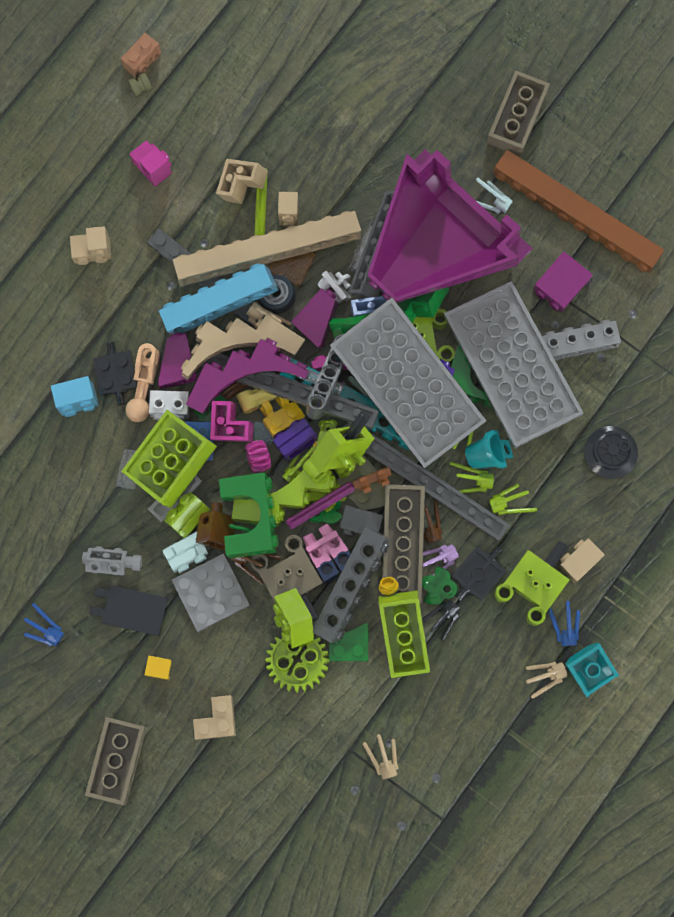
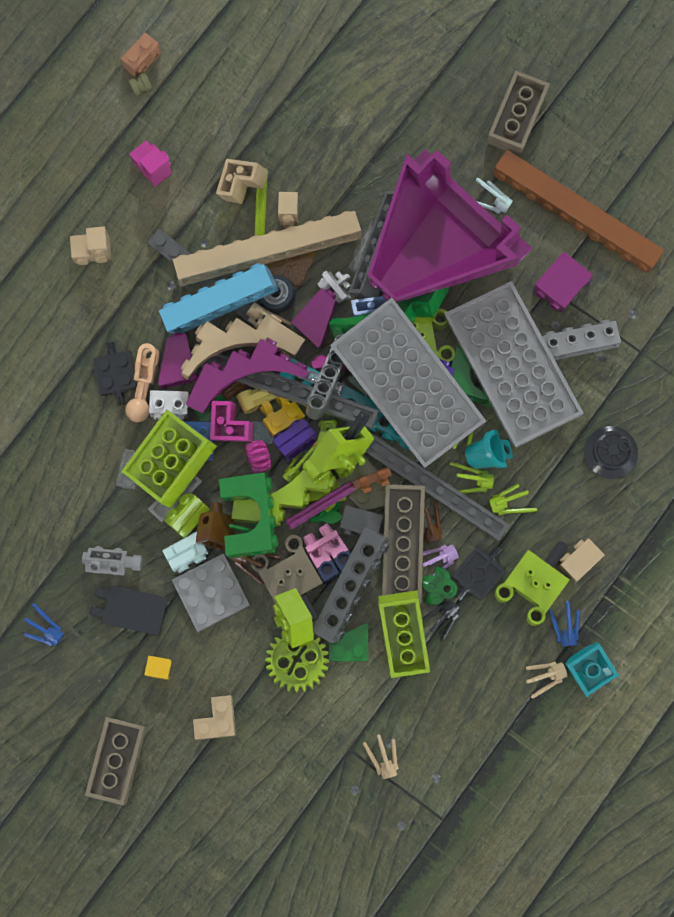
(74, 396): medium azure brick -> none
(388, 586): yellow plate -> none

